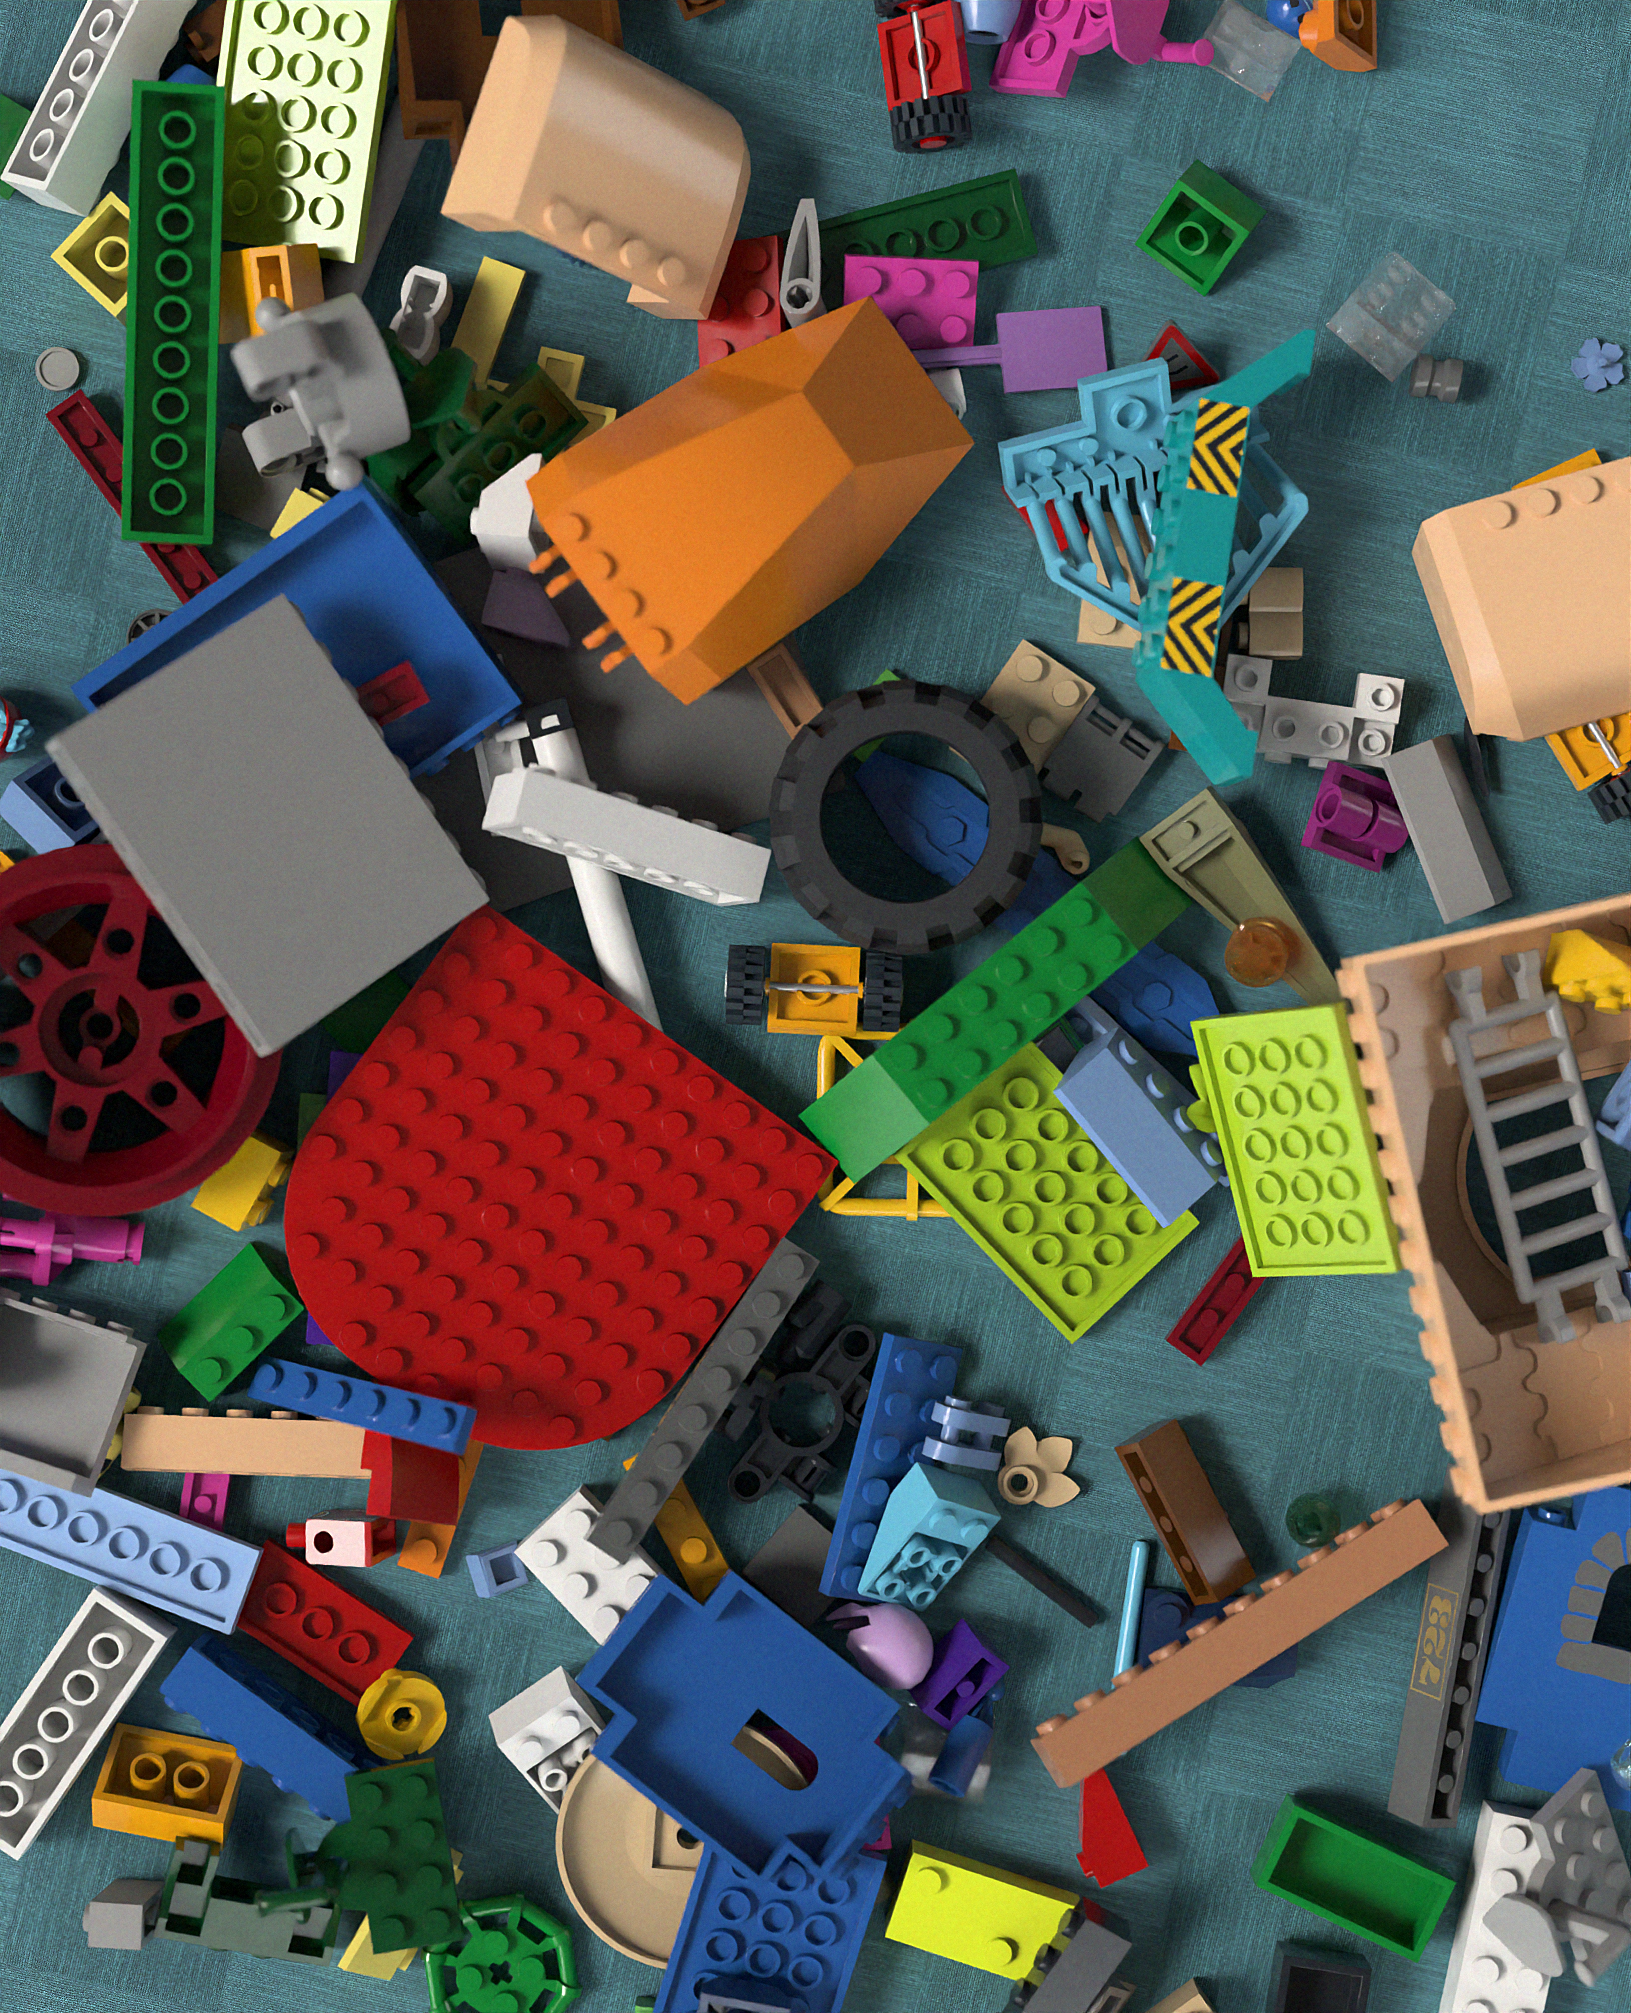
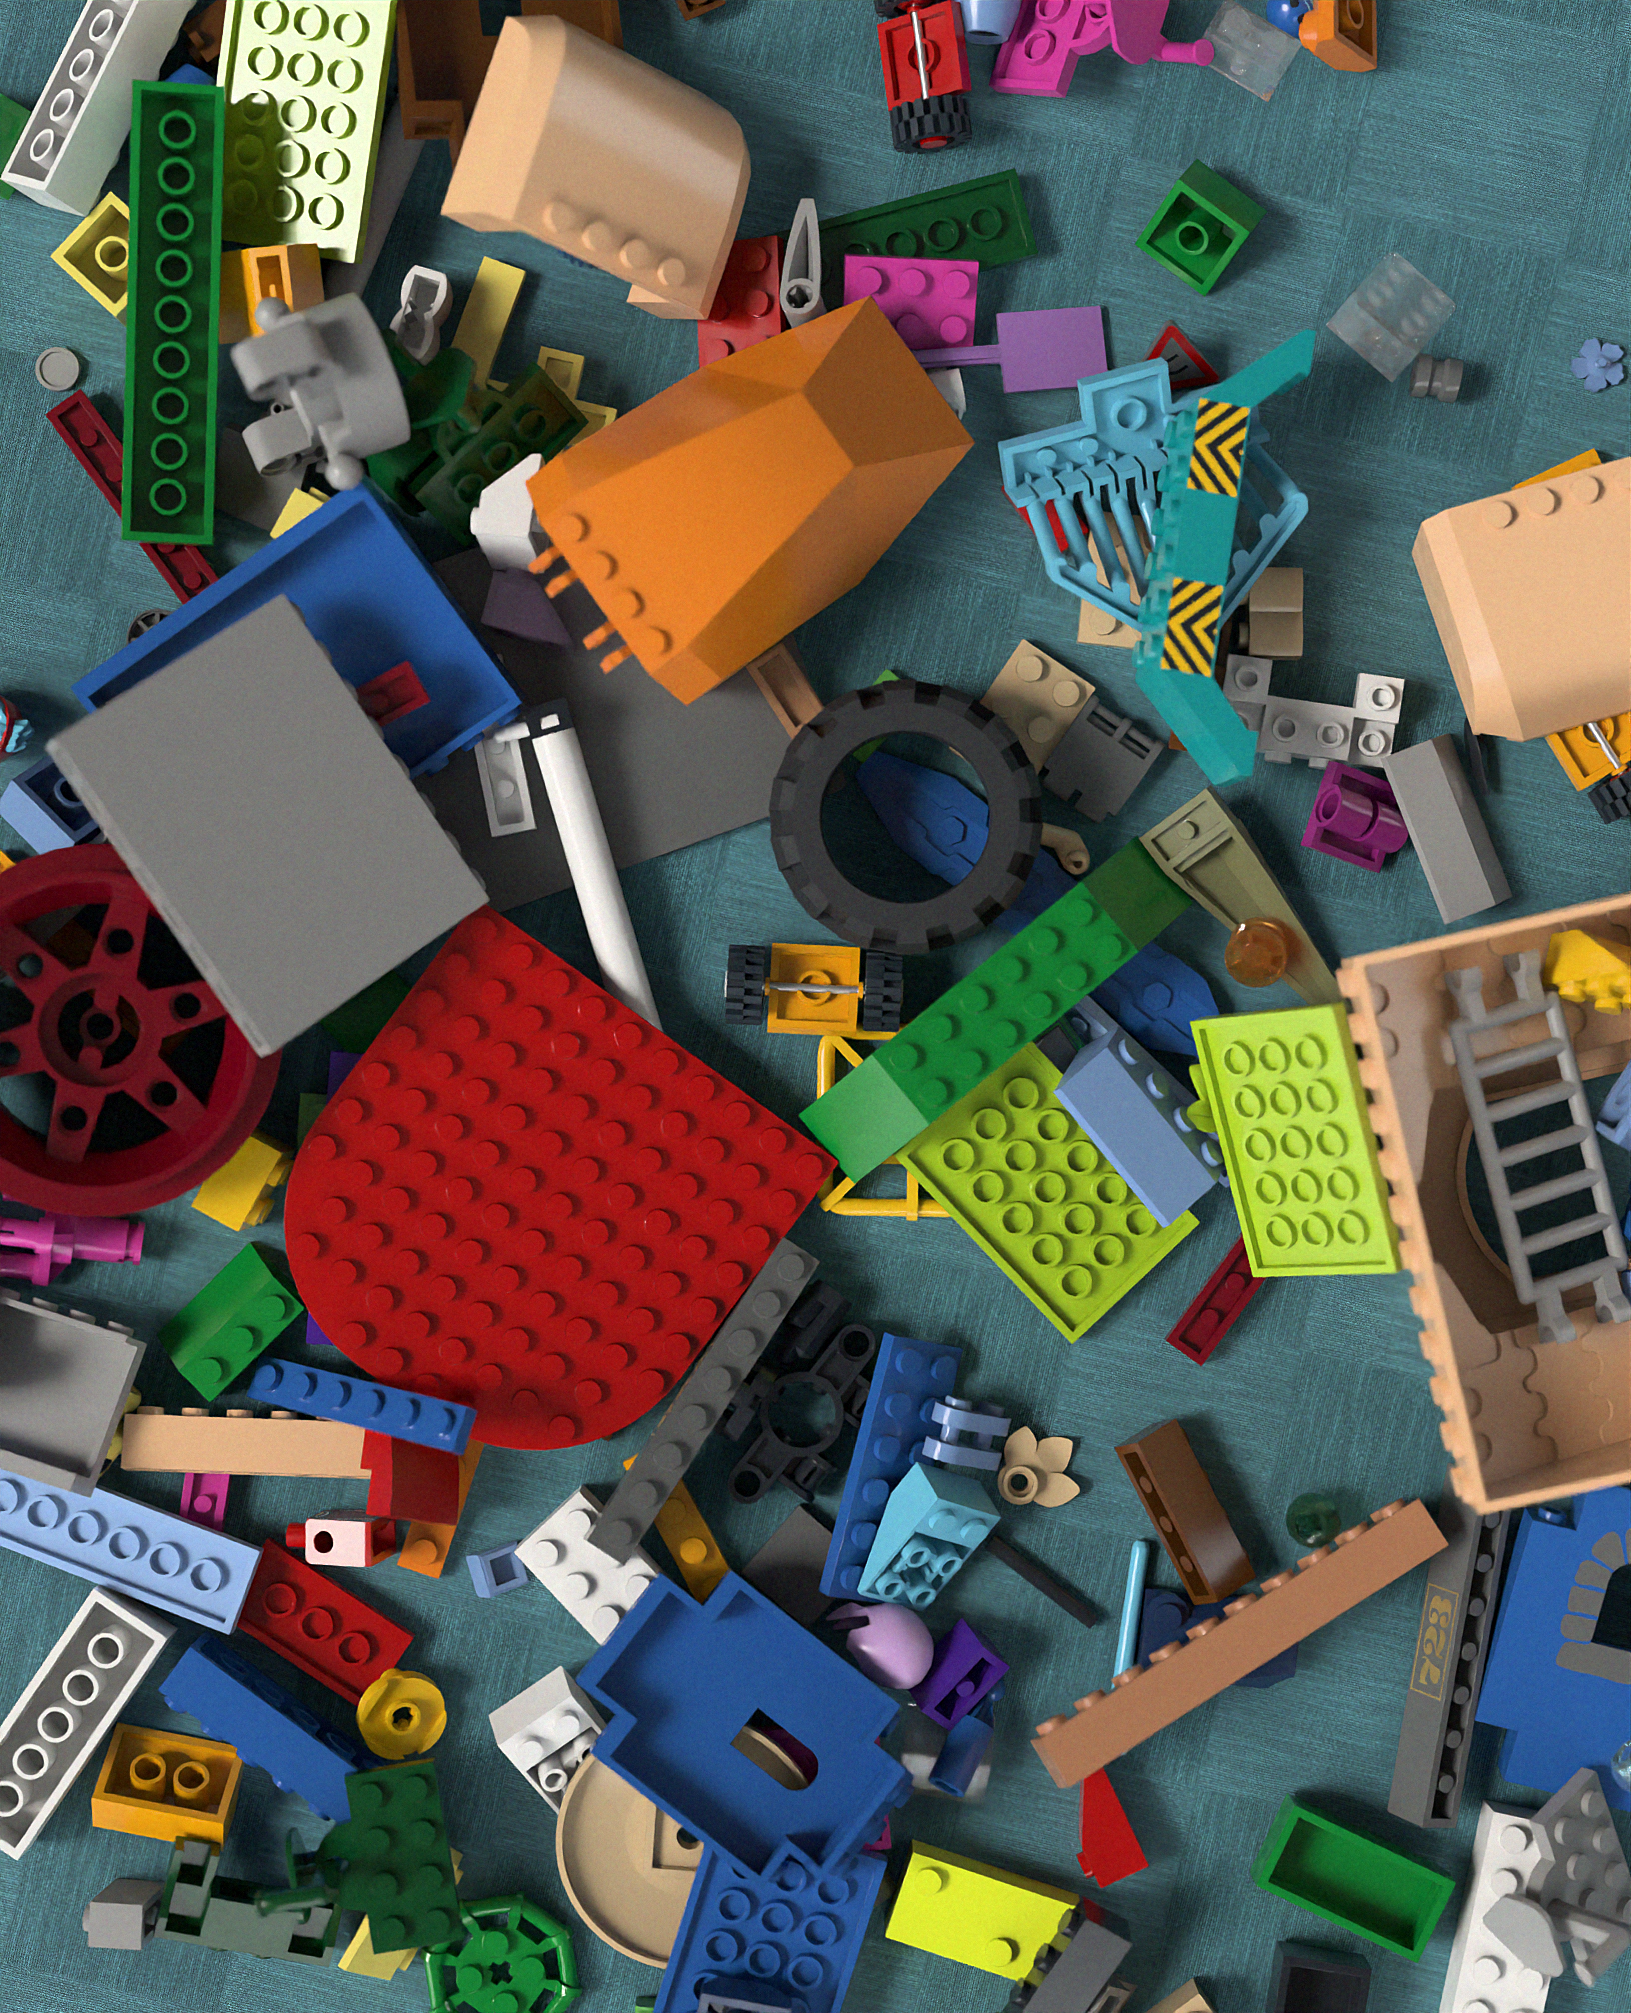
(626, 836): white brick -> none

